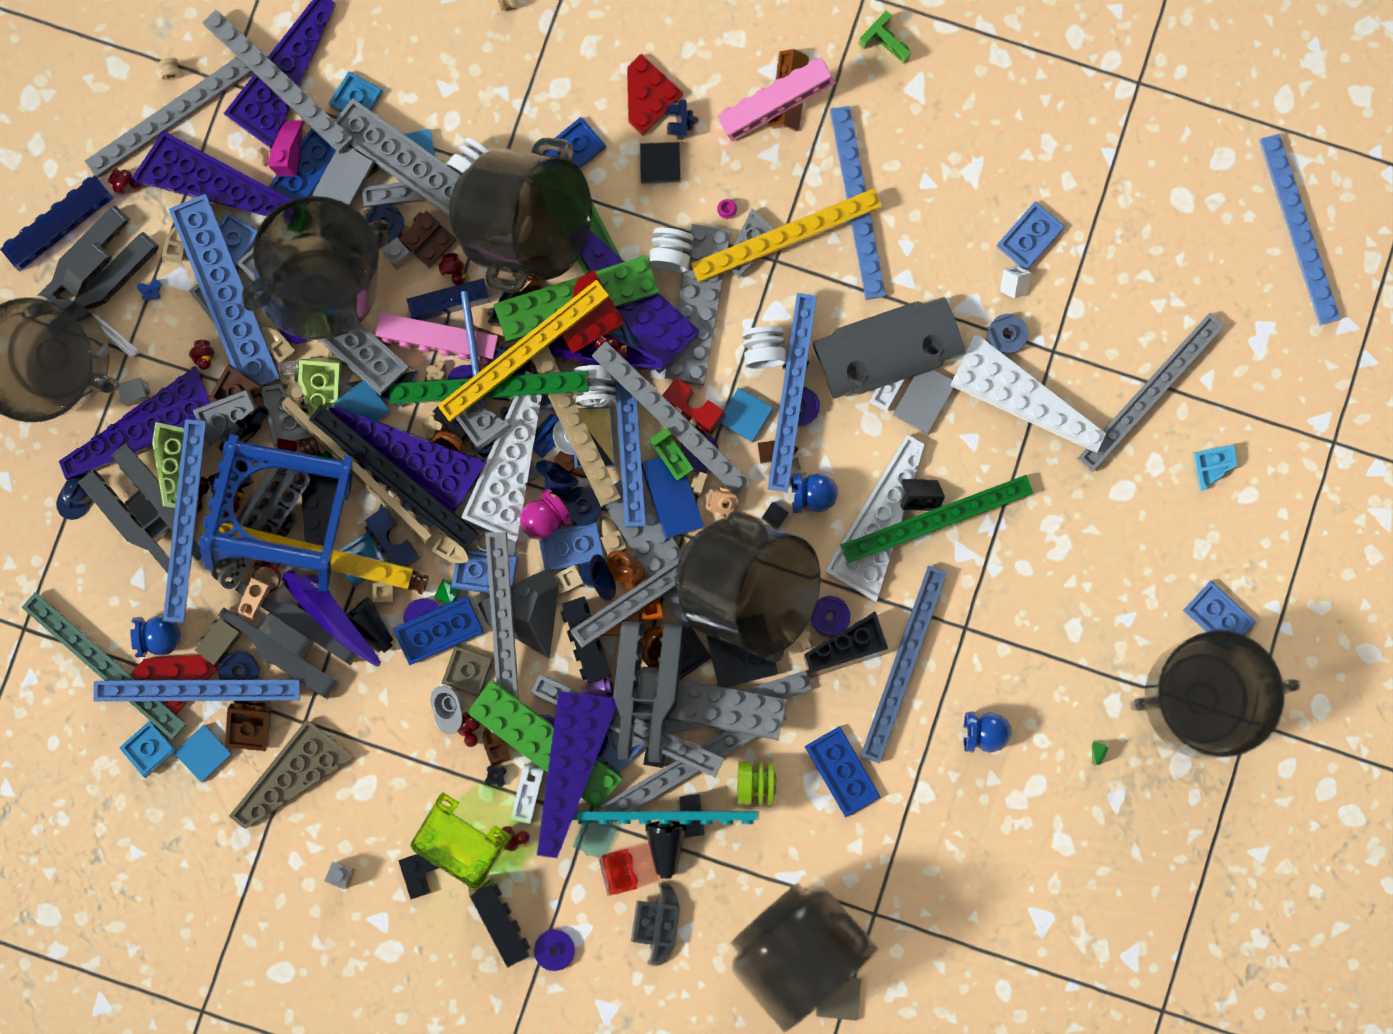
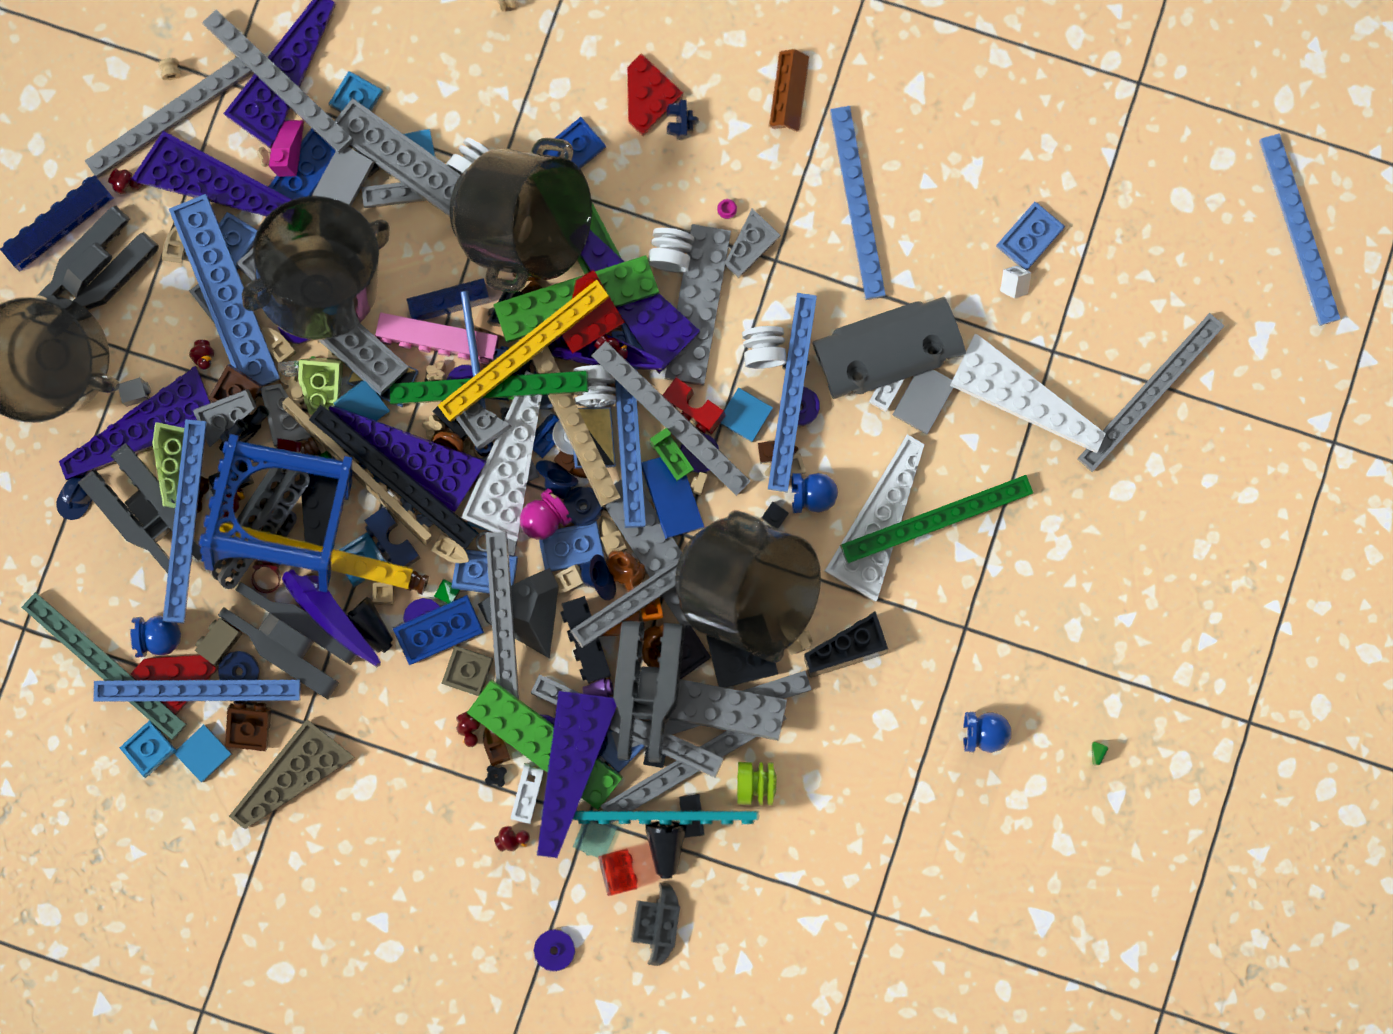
(117, 339): white axle -> none
(150, 291): blue piece -> none
(253, 598): light nougat leg -> none
(339, 875): light grey brick -> none
(391, 215): dark blue plate -> none
(396, 253): light grey brick -> none
(414, 875): black plate -> none
(427, 238): reddish brown plate -> none
(447, 709): light grey piece -> none
(452, 265): dark red animal -> none
(458, 845): clear neon green windscreen -> none
(499, 923): black wedge -> none
(660, 162): black tile -> none
(721, 501): light nougat brick -> none
(776, 99): bright pink brick -> none
(786, 235): yellow plate -> none
(799, 953): clear smoke piece -> none
(841, 614): dark purple plate -> none
(842, 771): blue tile -> none
(843, 1002): dark tan tile -> none
(885, 37): bright green bracket -> none
(903, 664): sand blue plate -> none
(921, 495): black panel -> none
(1013, 324): sand blue plate -> none
(1213, 464): medium azure wing -> none
(1214, 695): clear smoke piece -> none
(1217, 611): medium blue tile -> none

